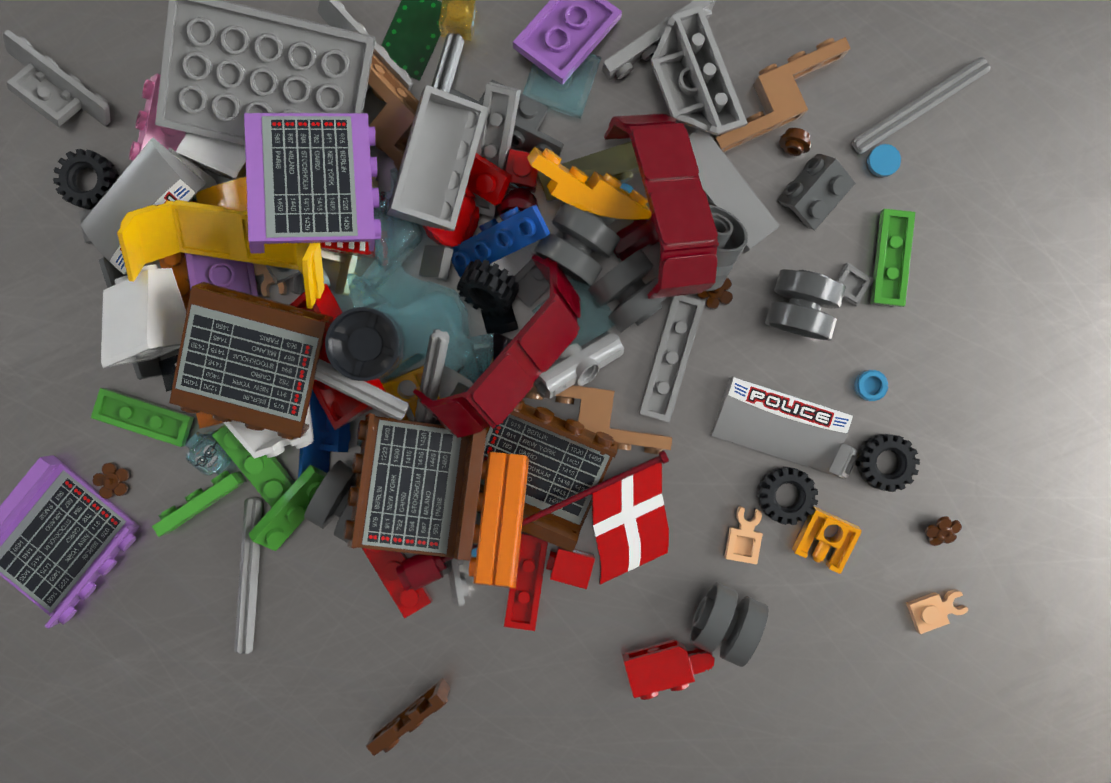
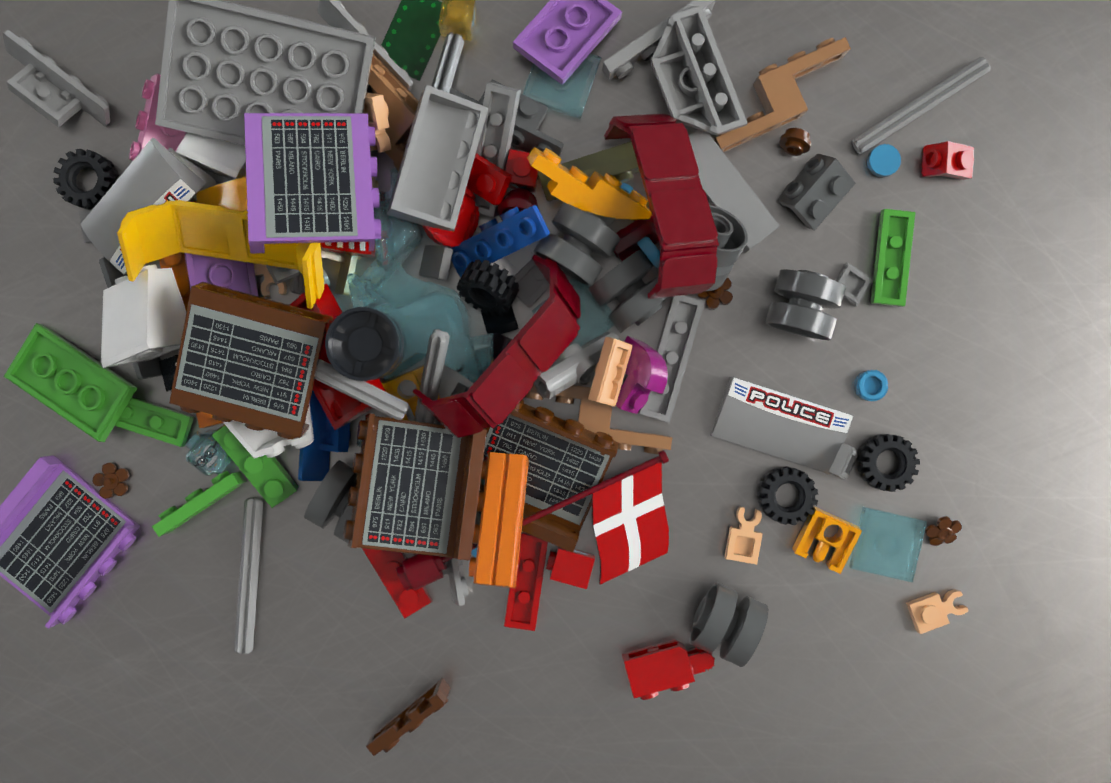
(70, 382): none -> bright green tile
(288, 510): bright green plate -> none
(378, 118): none -> light nougat plate
(610, 371): none -> light nougat plate
(645, 374): none -> magenta brick
(650, 250): none -> dark azure tile
(888, 544): none -> clear light blue tile
(948, 160): none -> red bracket

